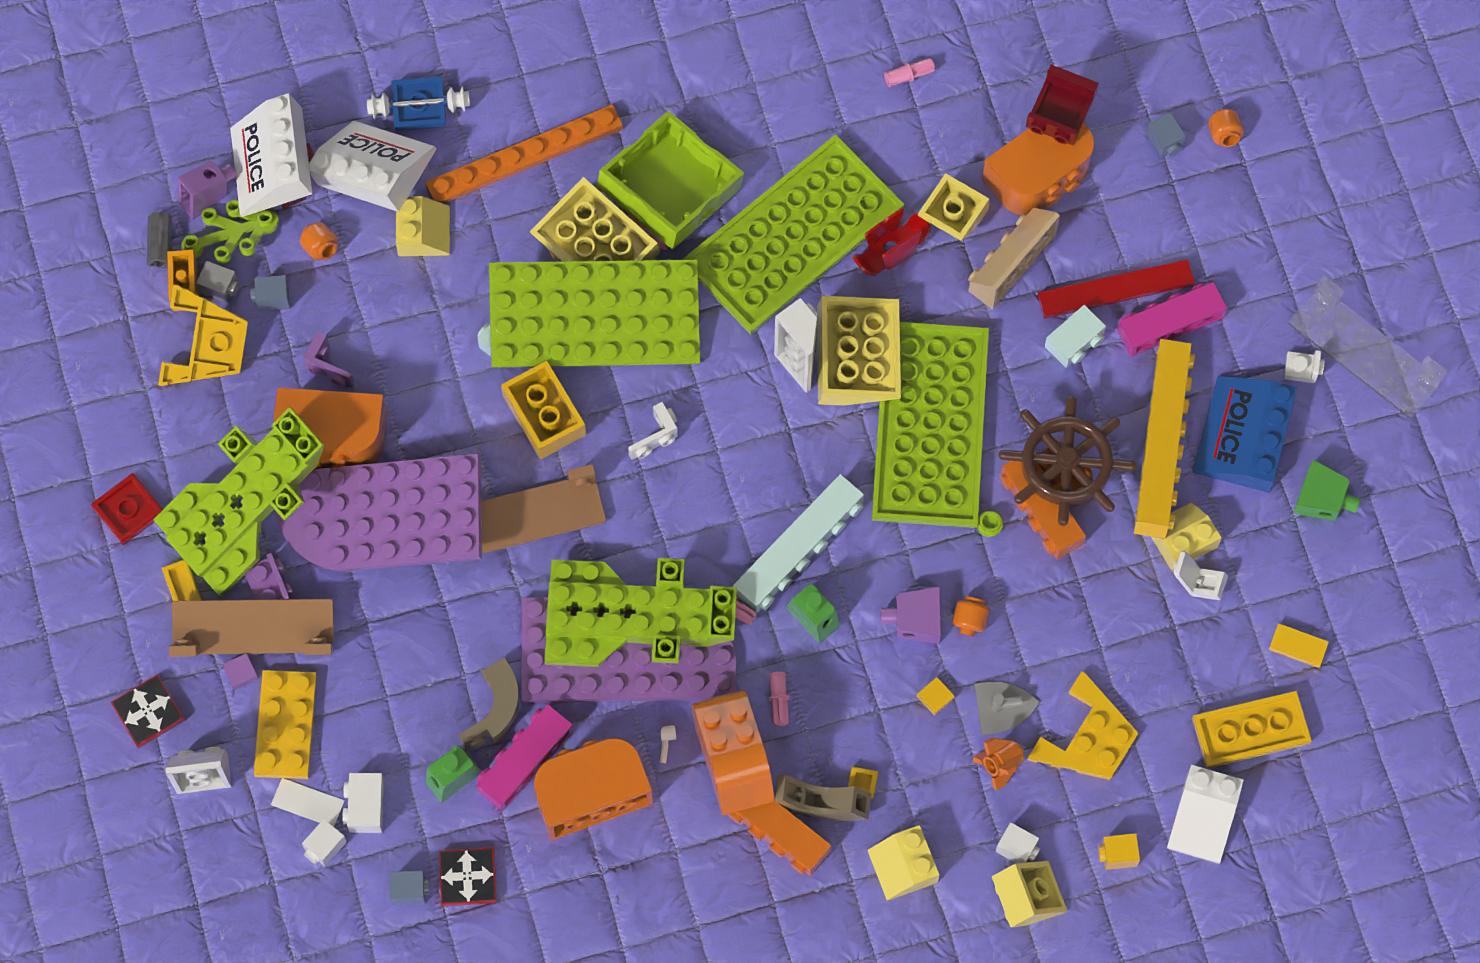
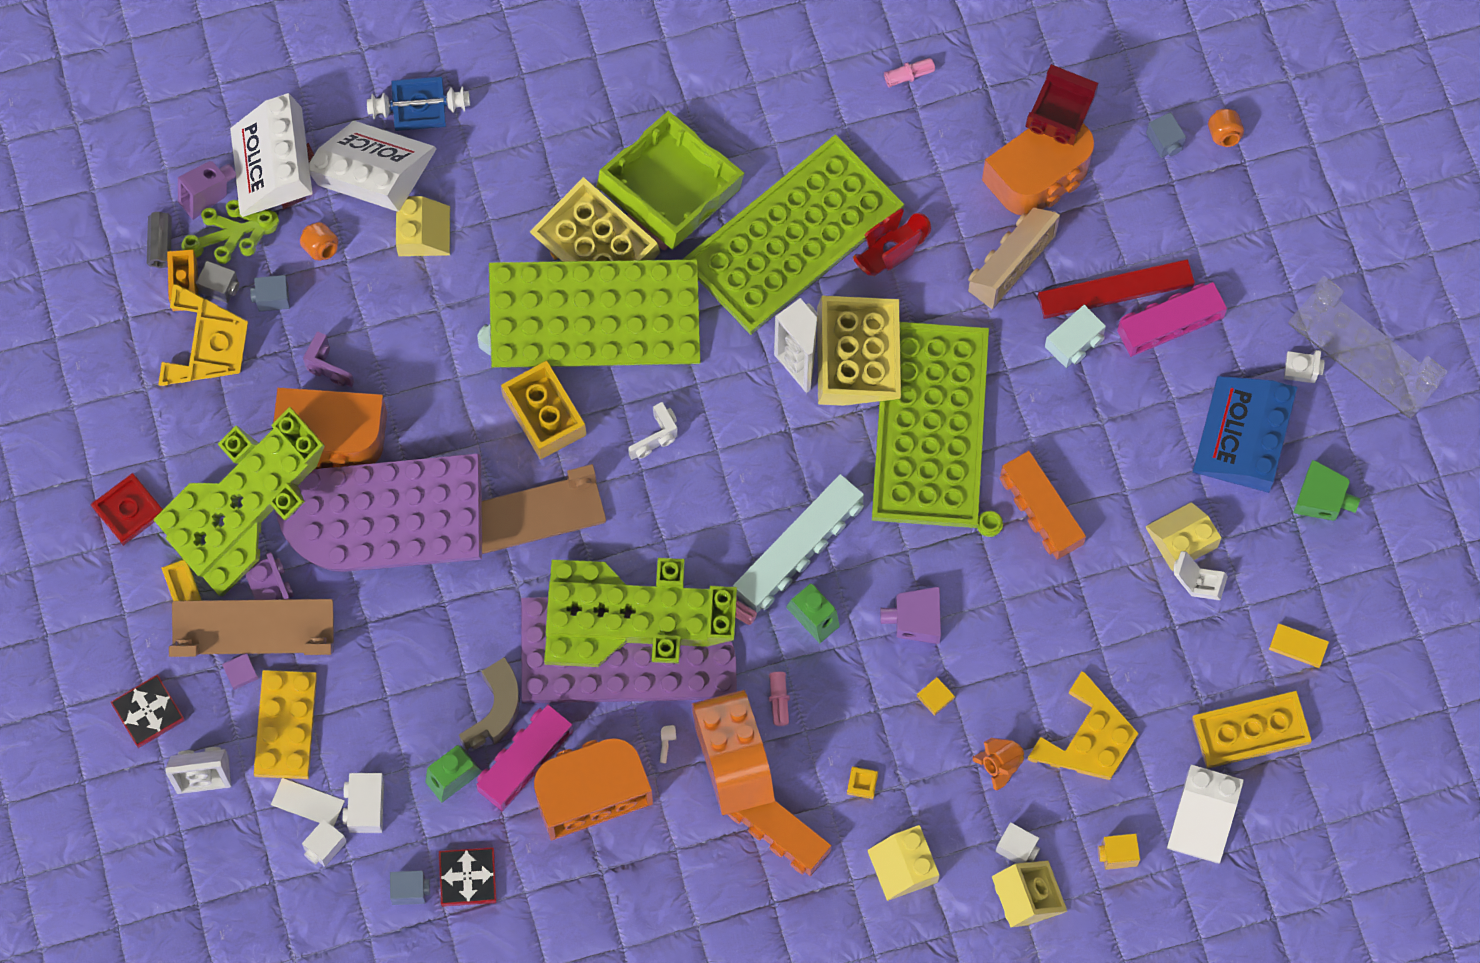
(524, 155): orange plate -> none
(822, 802): dark tan arch -> none
(955, 208): light yellow slope -> none
(971, 616): orange head -> none
(1002, 706): light grey shield -> none
(1064, 464): reddish brown brick -> none
(1163, 438): yellow brick -> none

